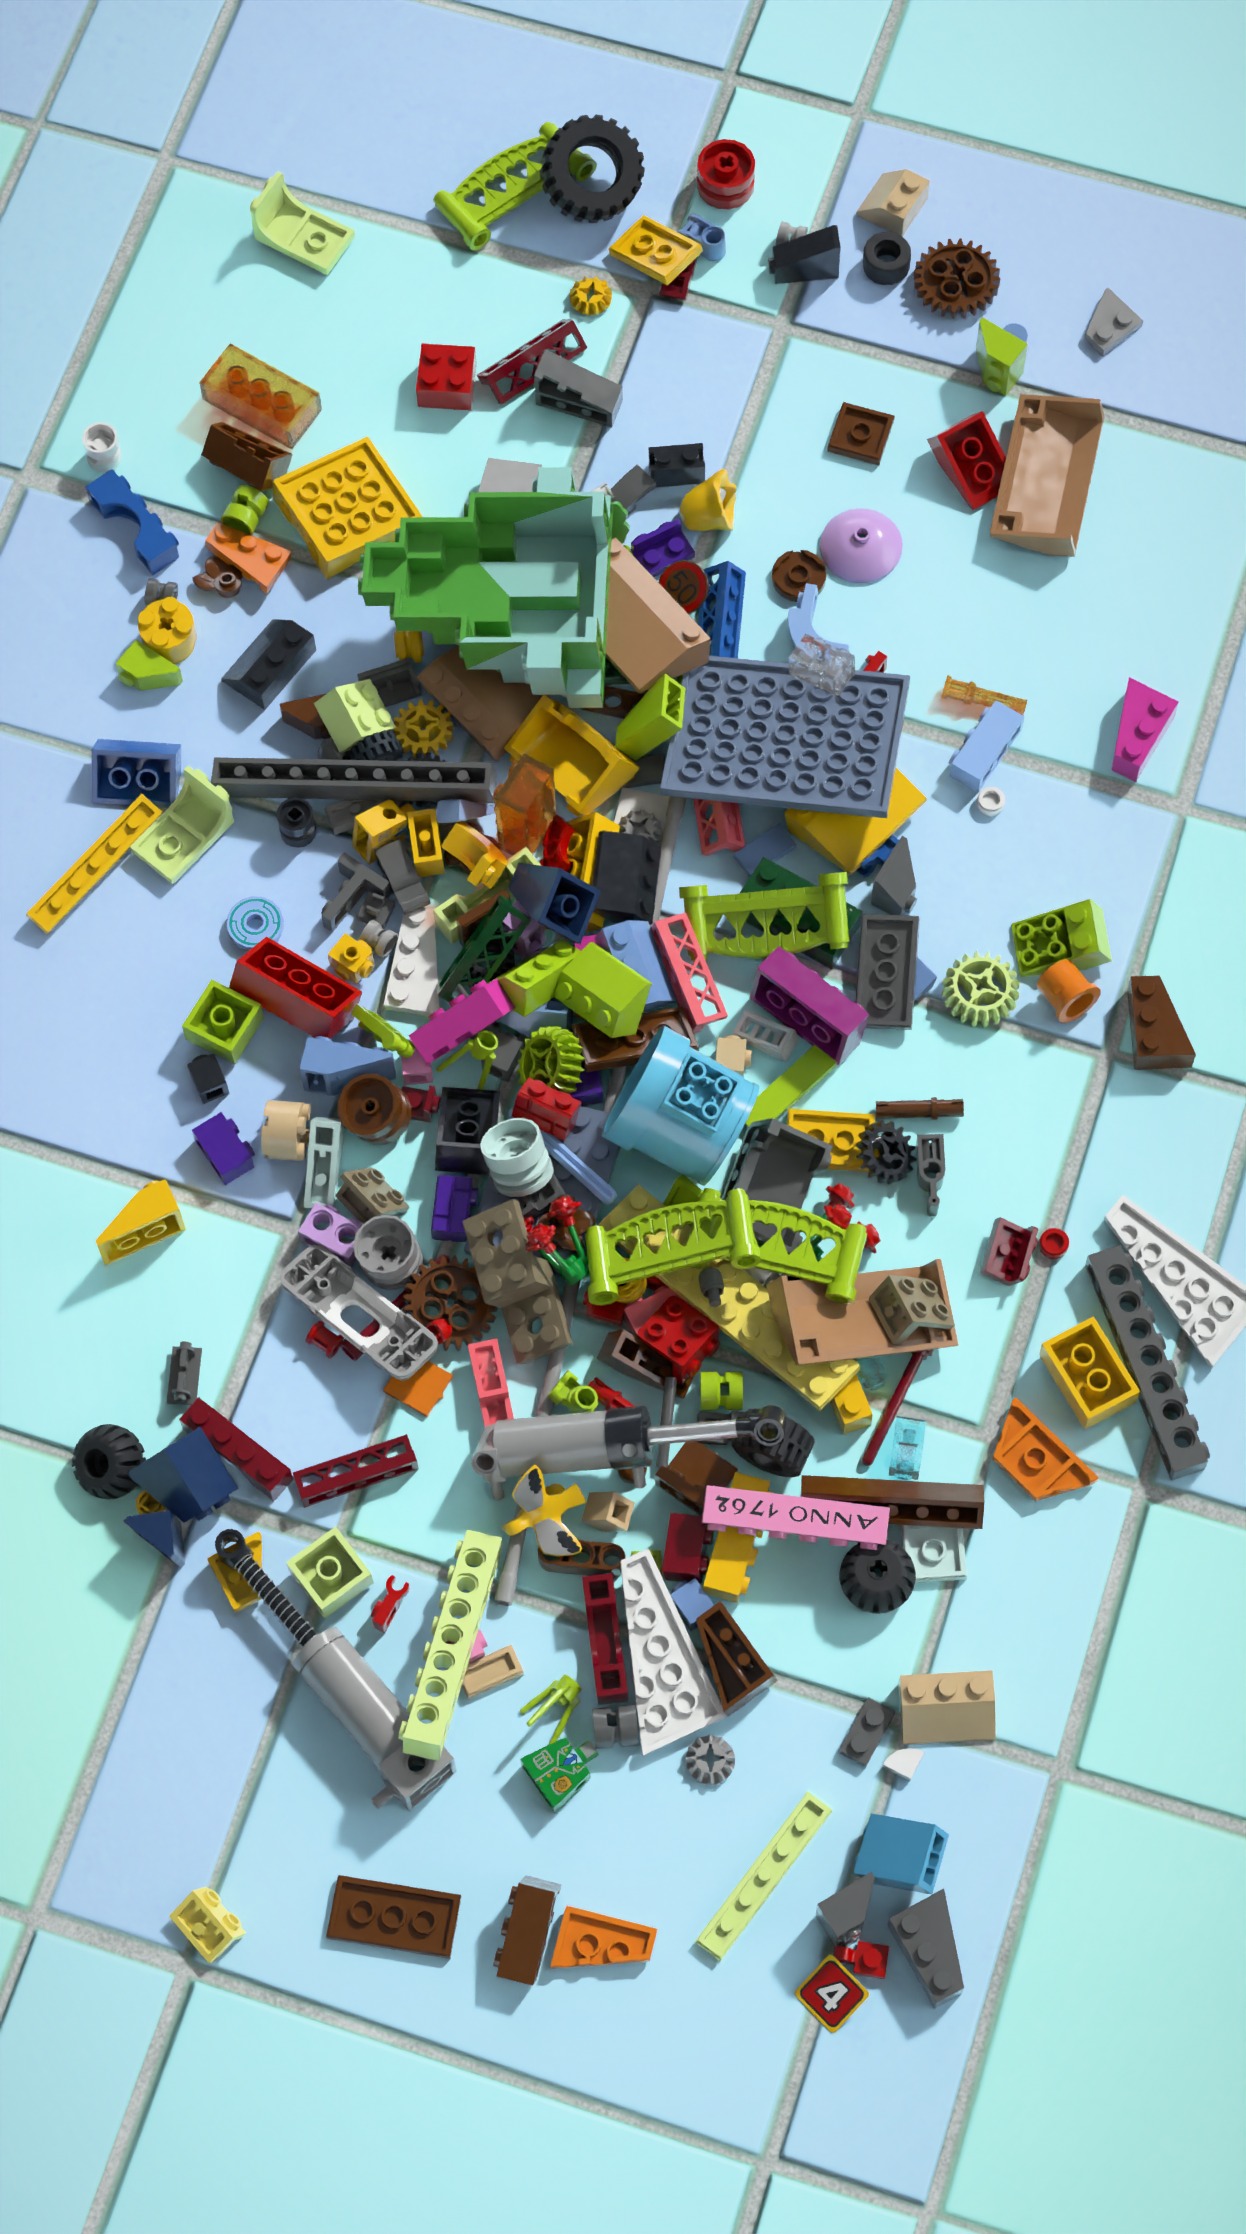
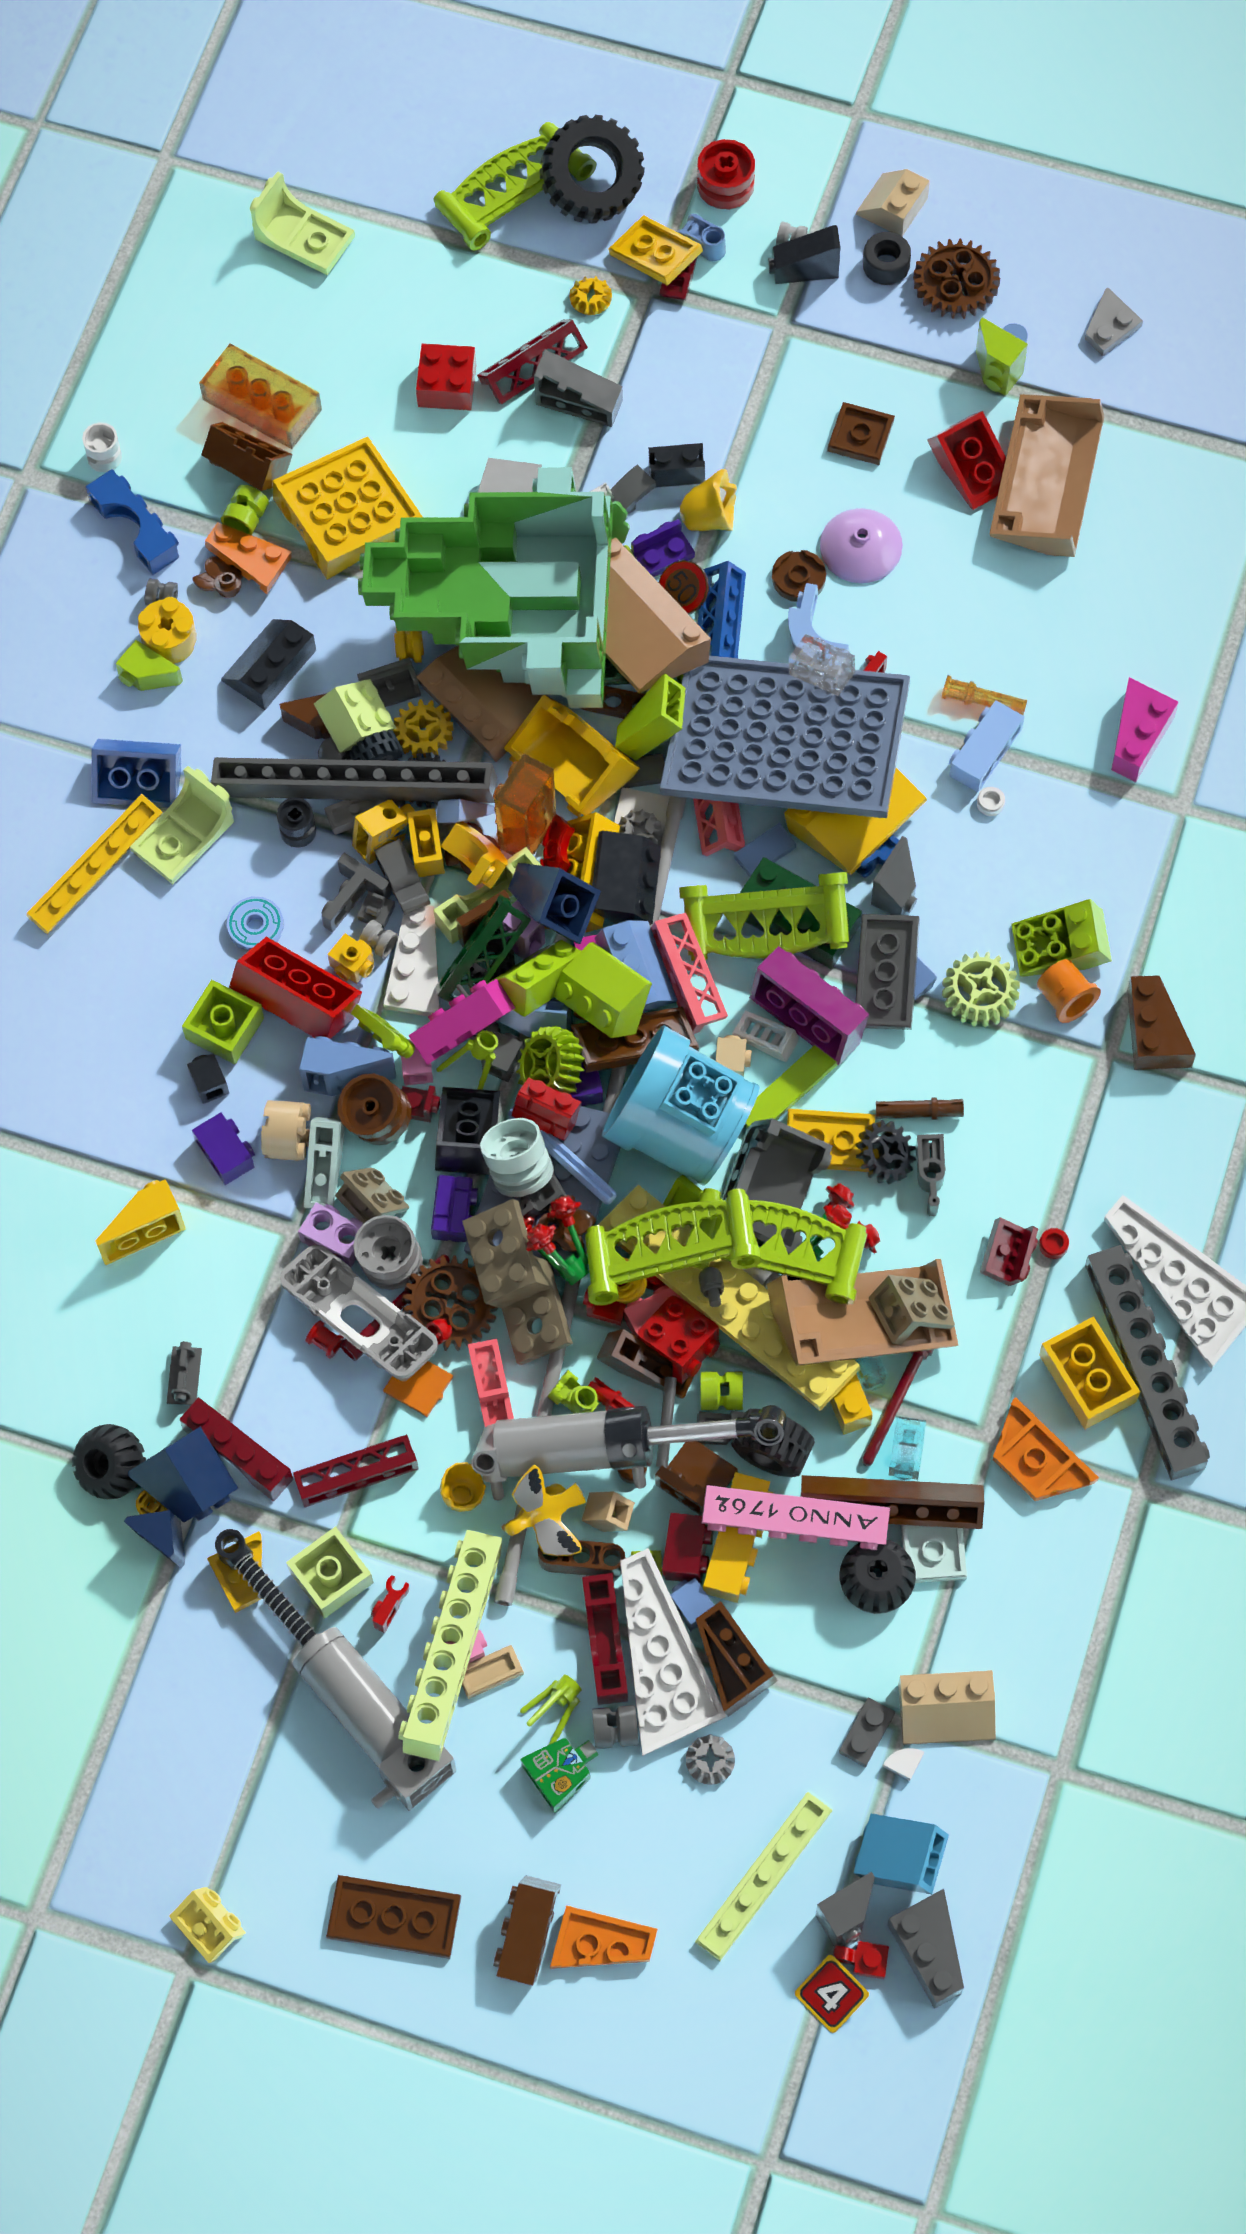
(462, 1487): none -> yellow hair

